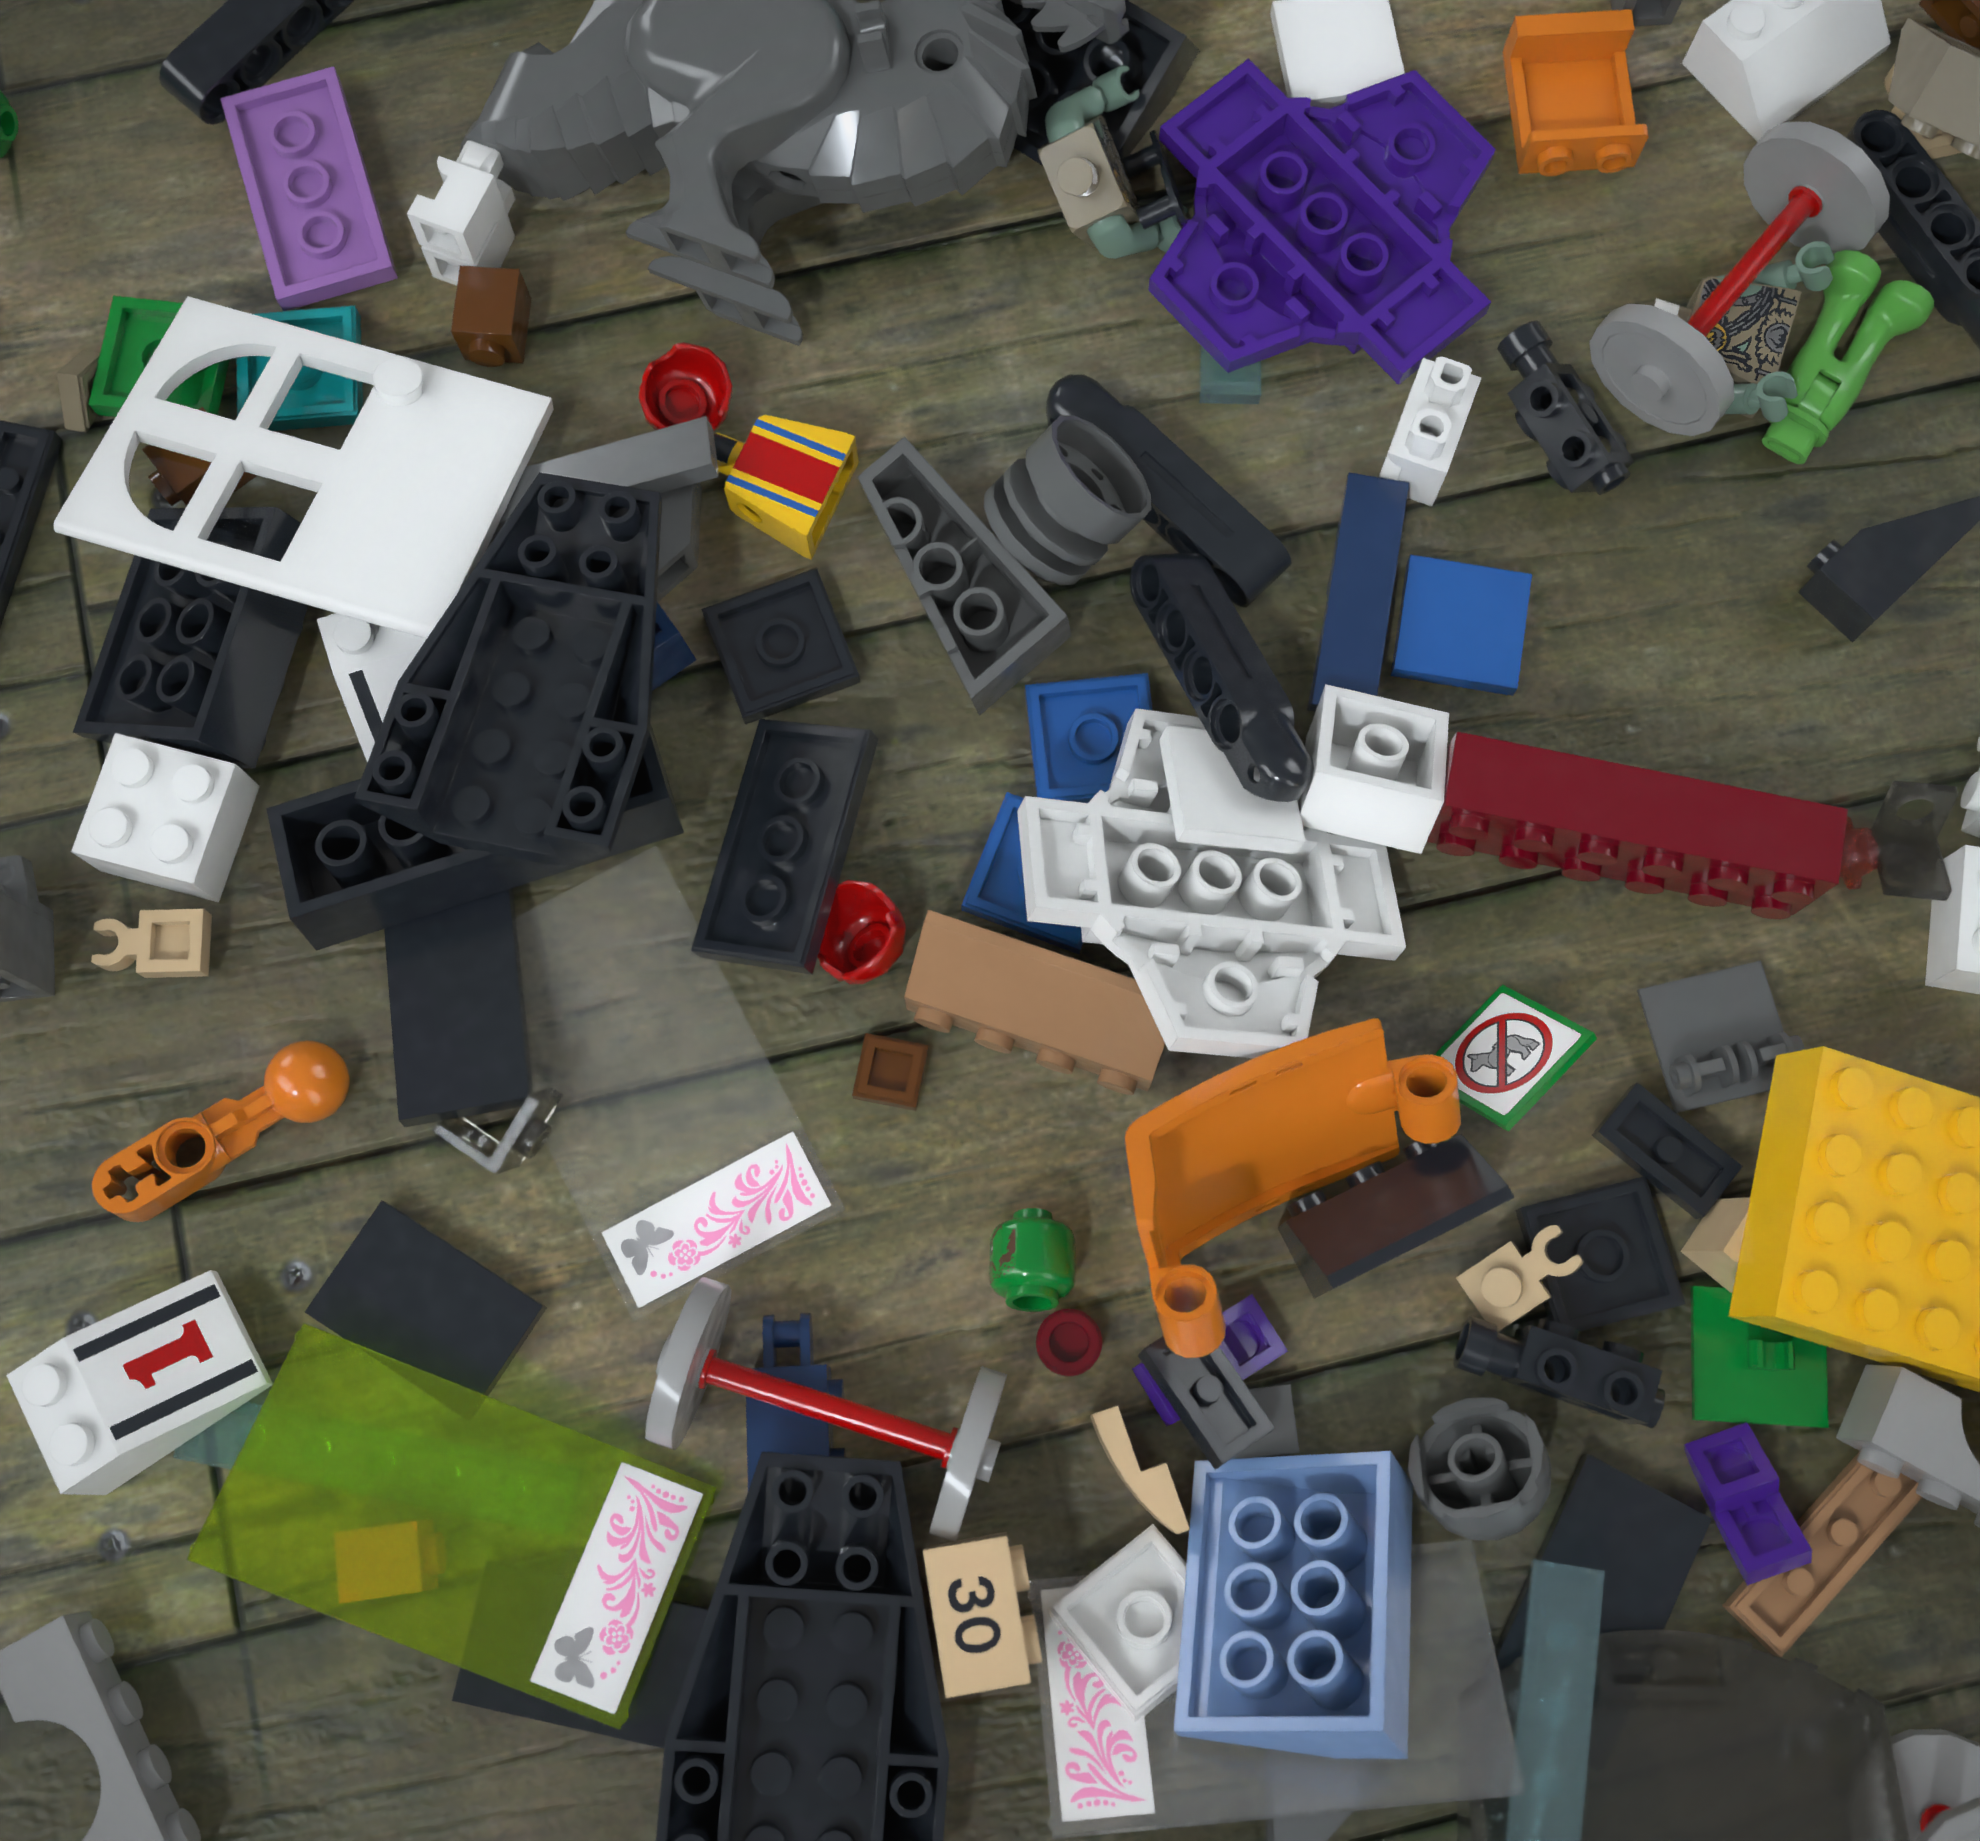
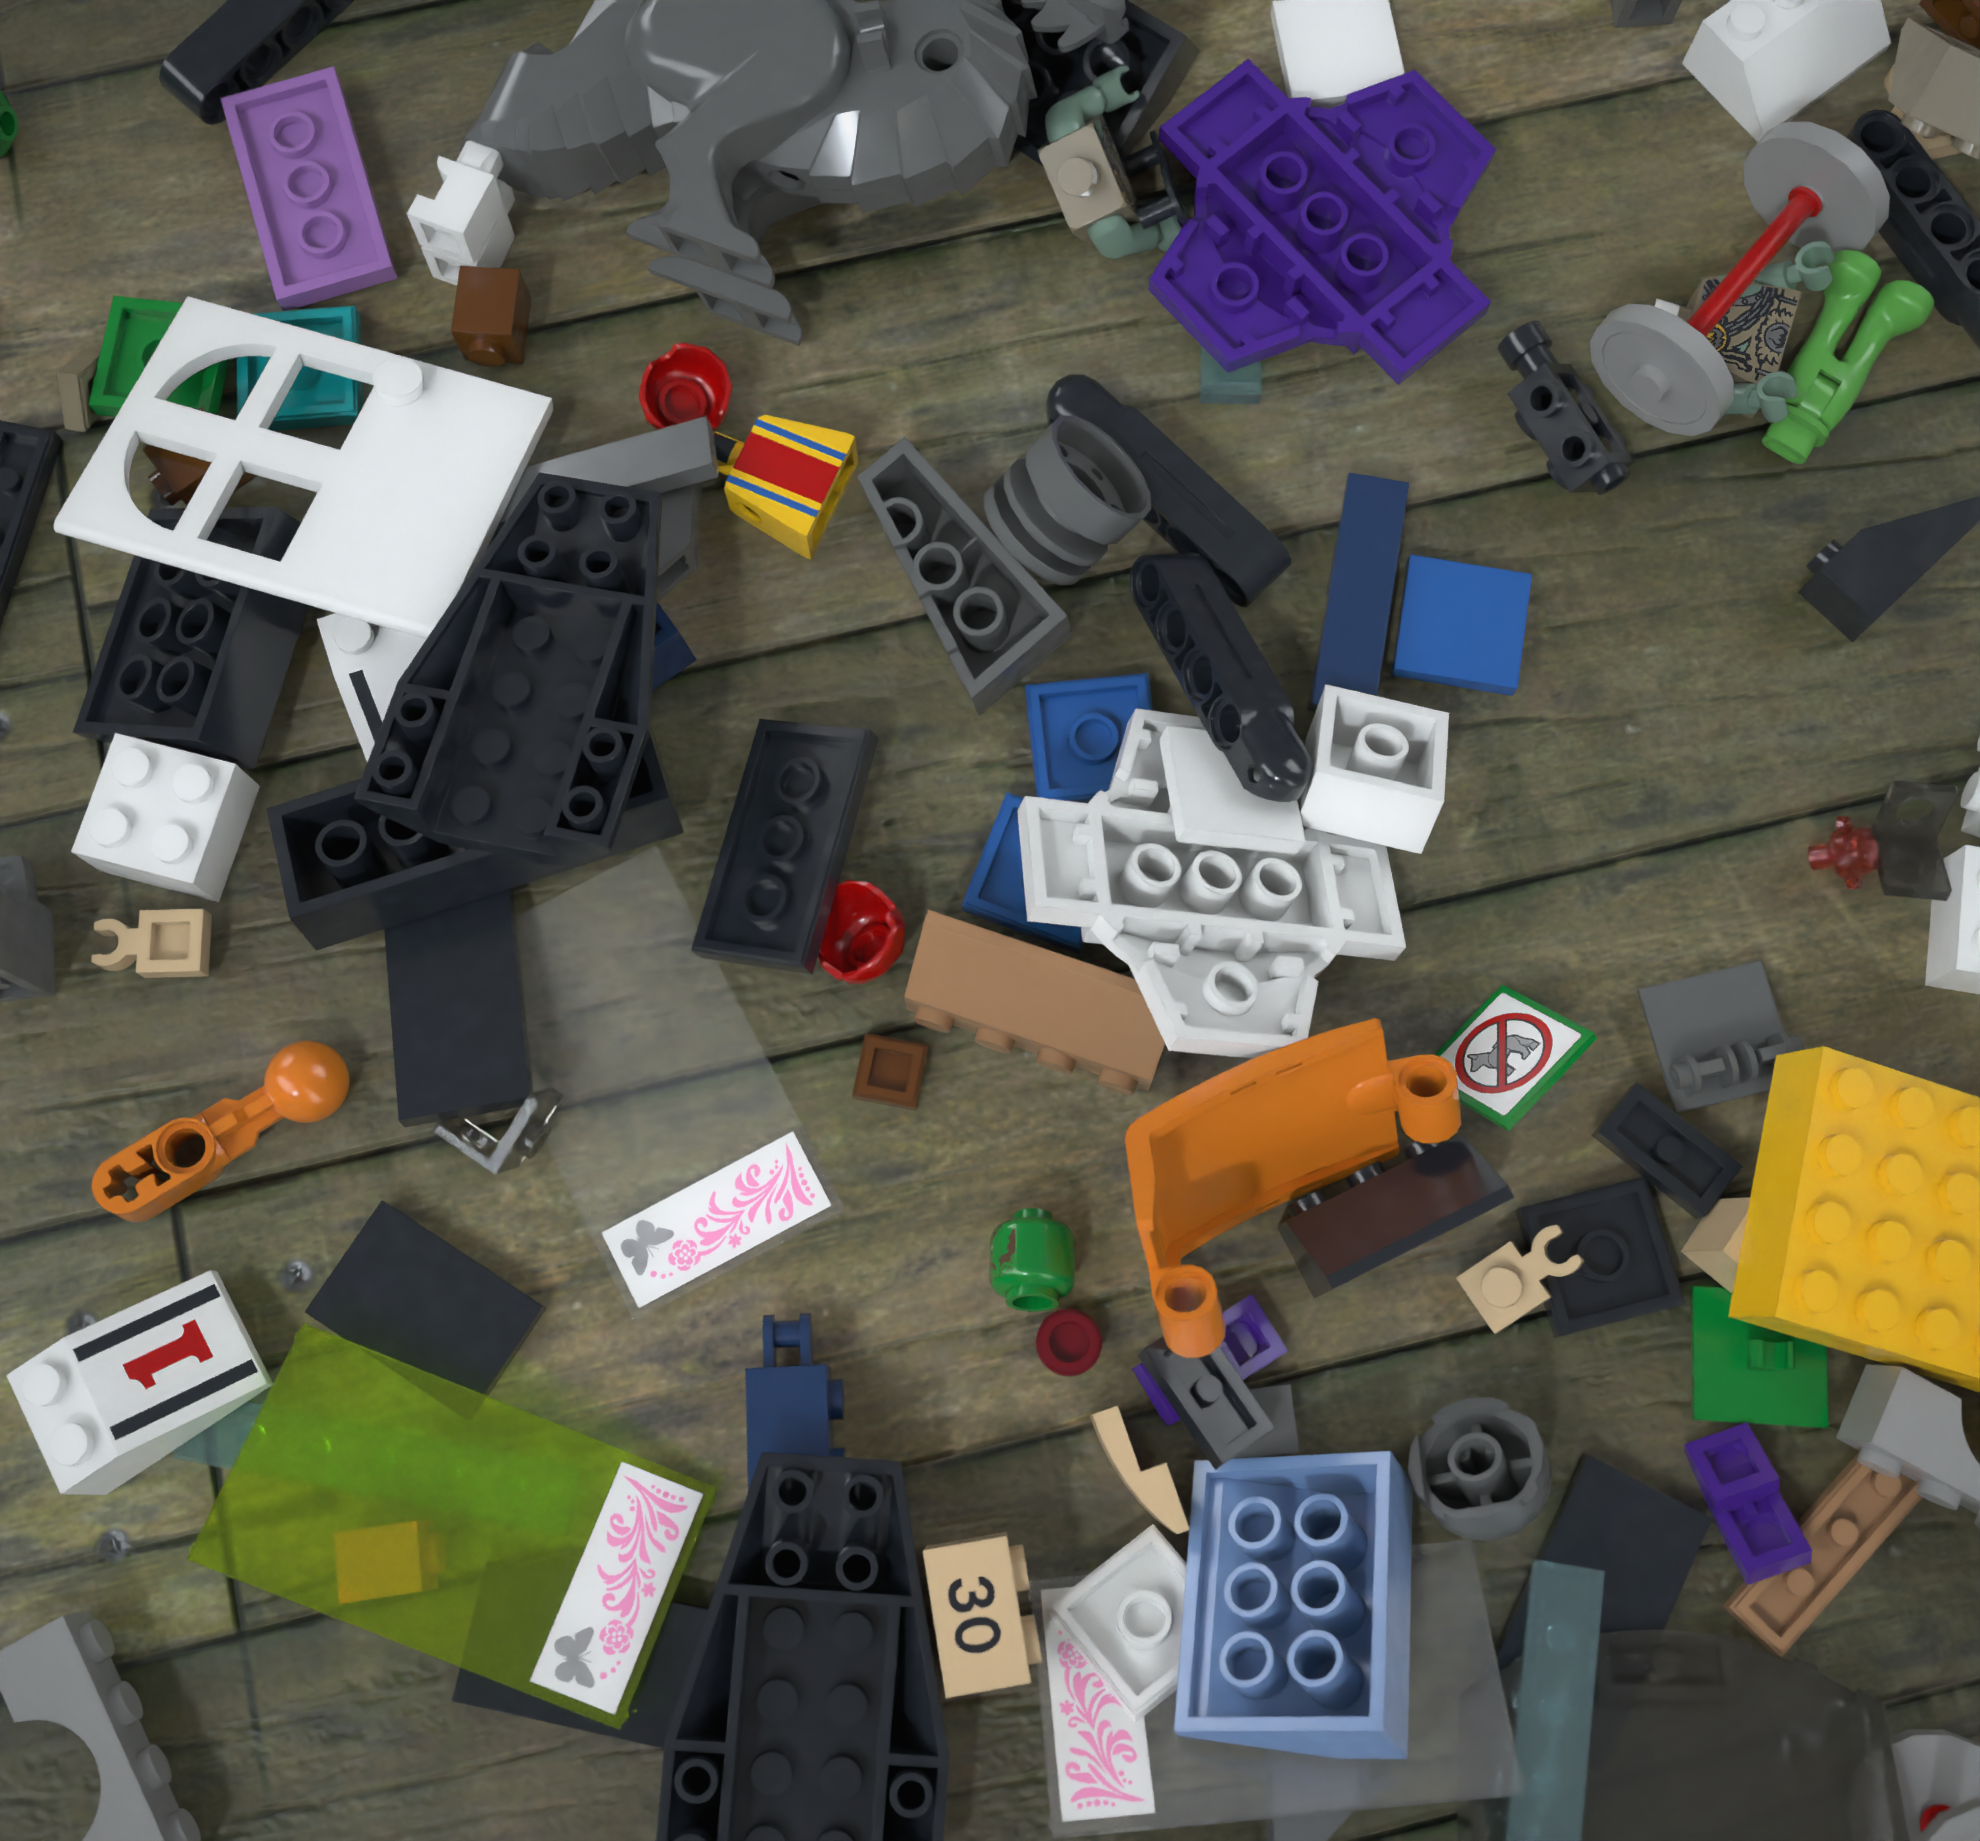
(691, 1363): light grey piece -> none
(781, 646): black tile -> none
(1430, 427): white hips -> none
(1572, 92): orange panel -> none
(1576, 1370): black brick -> none
(1637, 827): dark red brick -> none

